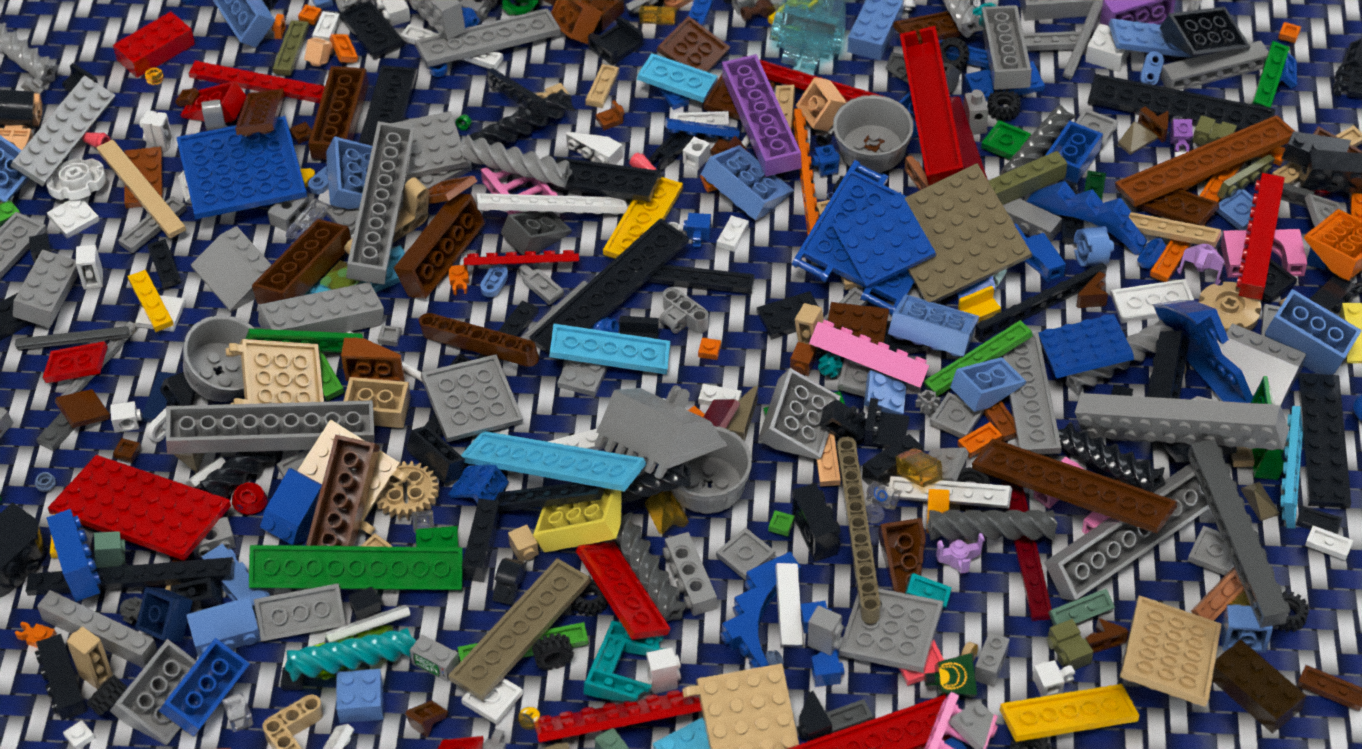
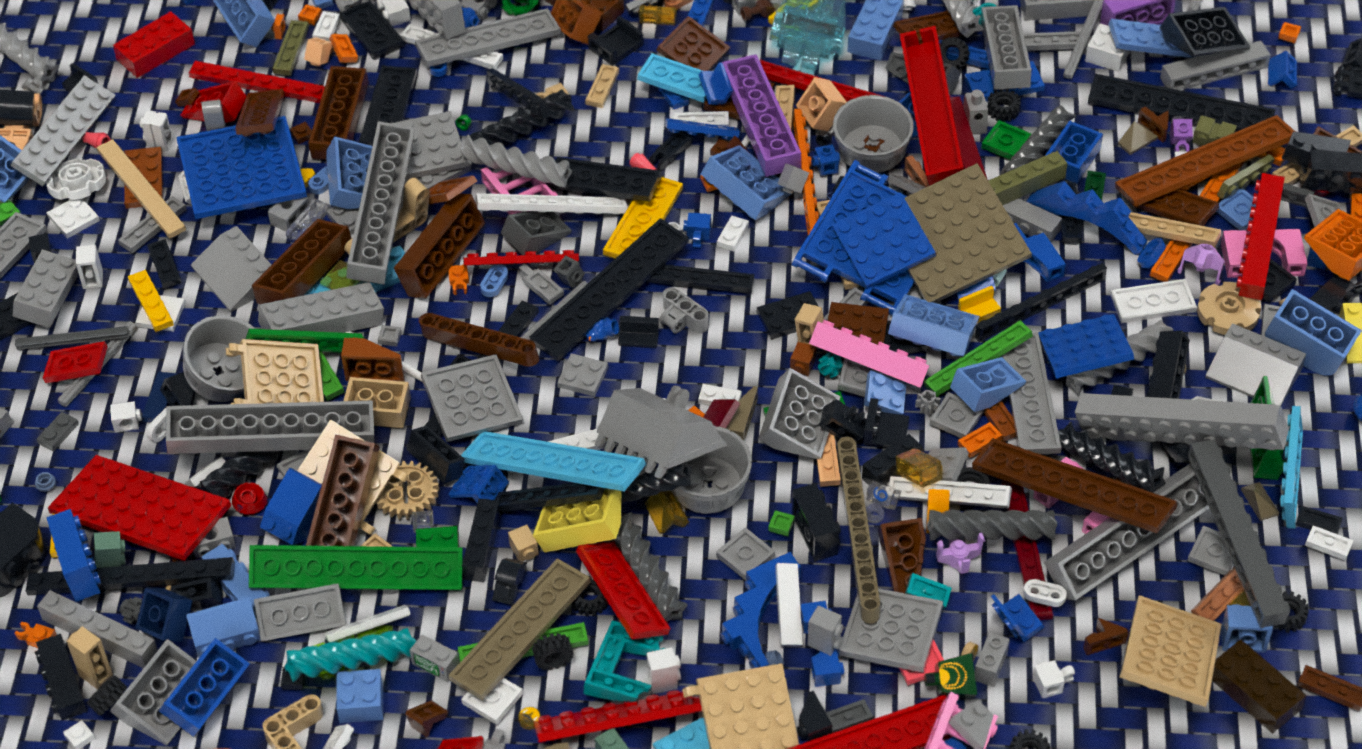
(82, 408): reddish brown tile -> none
(127, 450): reddish brown plate -> none
(154, 76): clear yellow tile -> none
(192, 460): dark tan slope -> none
(237, 712): clear brick -> none
(365, 603): black brick -> none
(573, 275): none -> dark grey brick
(595, 147): white slope -> none
(609, 349): medium azure plate -> none
(611, 117): dark orange bracket -> none
(684, 561): light grey brick -> none
(696, 153): white brick -> none
(709, 348): orange plate -> none
(716, 85): none -> blue panel
(792, 179): none -> light grey brick
(903, 183): none -> light grey plate
(1018, 617): none -> blue bracket
(1045, 592): none -> white plate
(1068, 712): yellow plate -> none
(1069, 645): olive brick -> none
(1083, 608): sand green plate -> none
(1093, 246): medium blue brick -> none
(1093, 293): reddish brown slope -> none
(1098, 123): light grey plate -> none
(1151, 68): medium blue plate -> none
(1204, 355): blue piece -> none
(1243, 457): tan plate -> none
(1270, 75): green plate -> none
(1324, 441): black plate -> none

